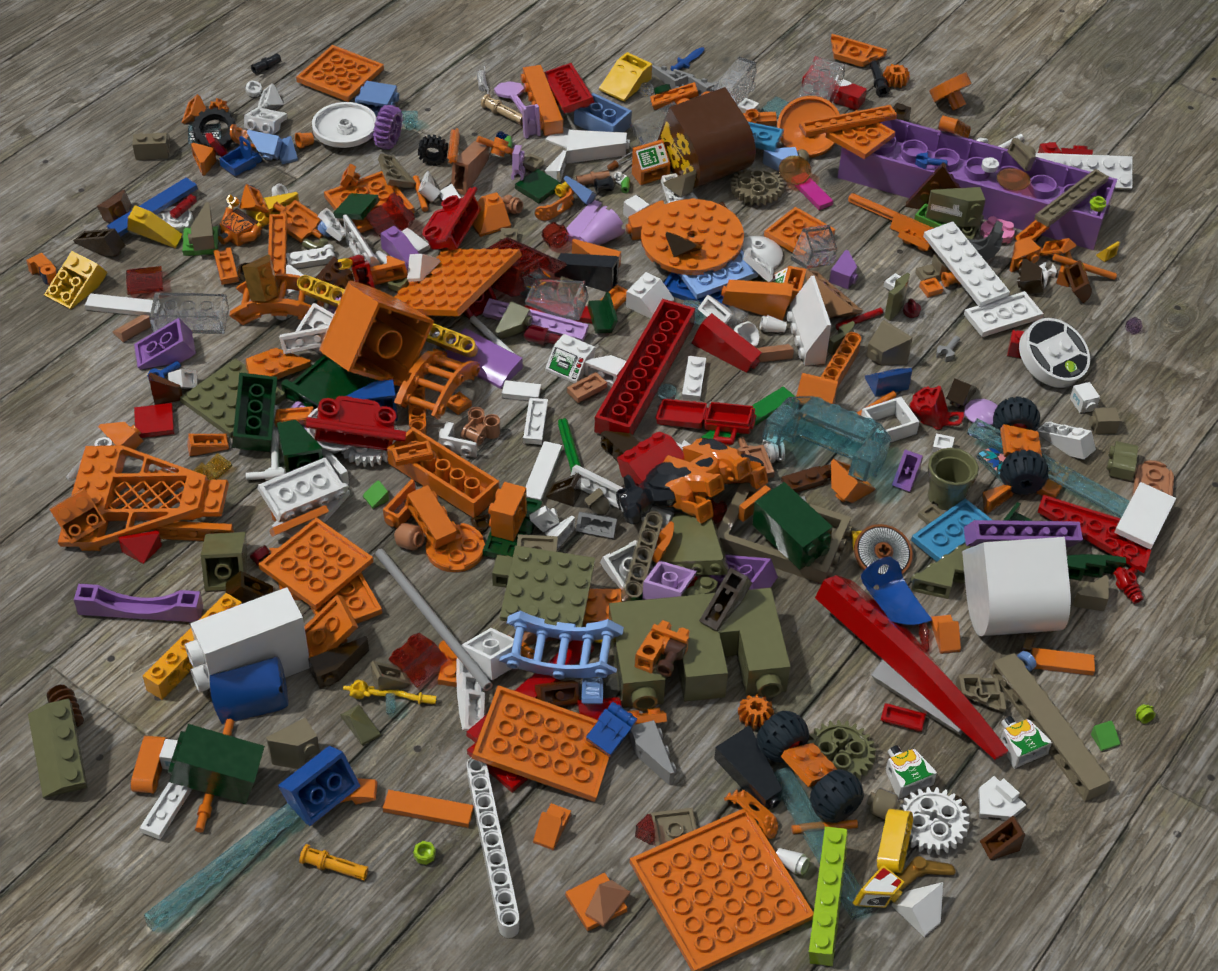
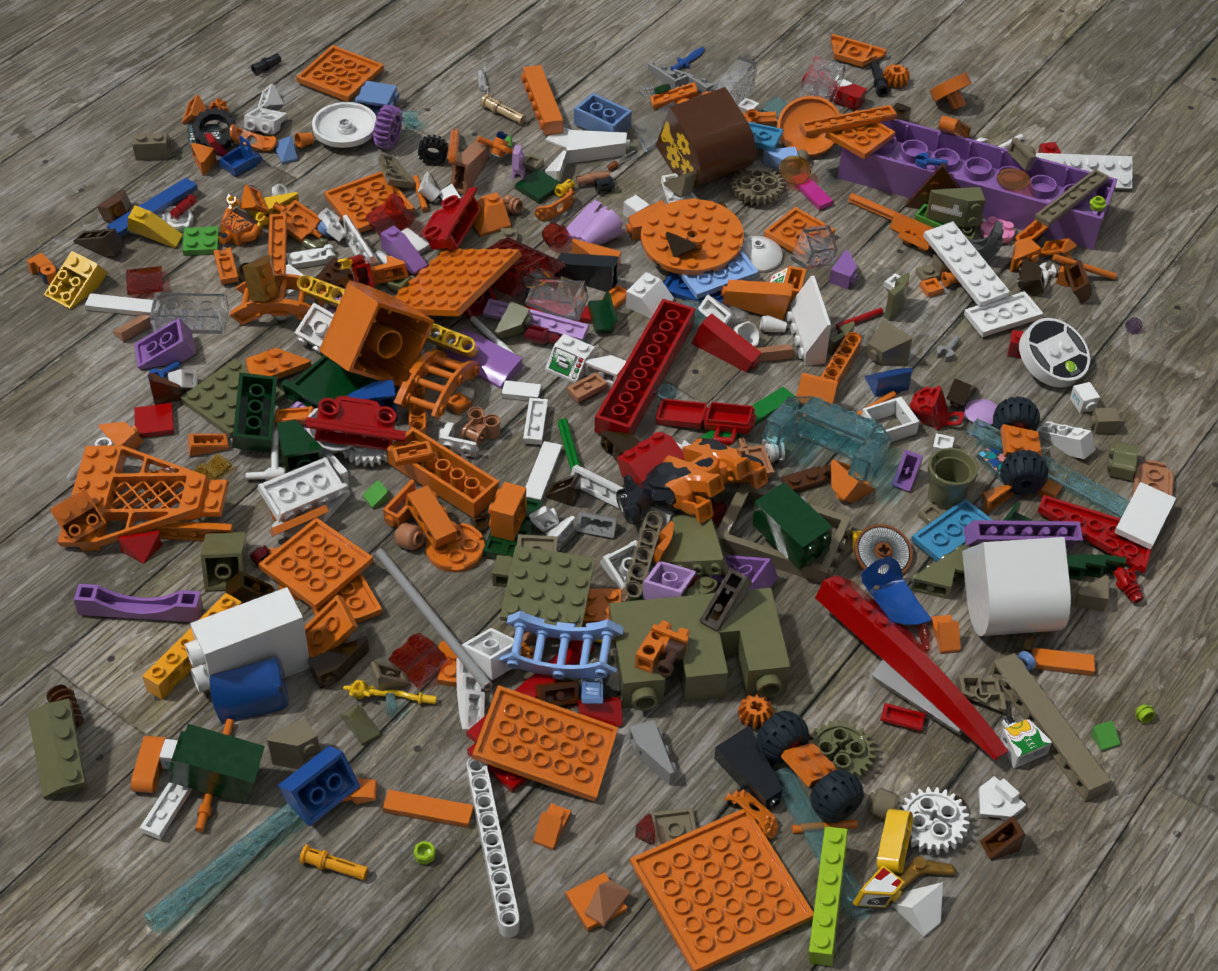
(202, 230): dark tan slope -> none
(253, 88): white tile -> none
(266, 144): light blue slope -> none
(302, 339): white plate -> none
(350, 176): orange tile -> none
(356, 206): dark green tile -> none
(420, 266): white slope -> none
(529, 113): lavender piece -> none
(568, 88): red plate -> none
(583, 192): medium blue slope -> none
(597, 502): dark tan tile -> none
(611, 729): blue piece -> none
(623, 180): arm -> none
(626, 76): yellow slope -> none
(650, 162): slope -> none
(652, 714): orange plate -> none
(694, 378): white plate -> none
(747, 507): orange tile -> none
(758, 264): white tile -> none
(794, 861): white cone -> none
(835, 301): medium nougat wedge -> none
(908, 771): torso -> none
(911, 309): dark red tile -> none
(990, 165): white tile -> none
(1083, 150): red wing -> none
(1109, 252): yellow slope -> none

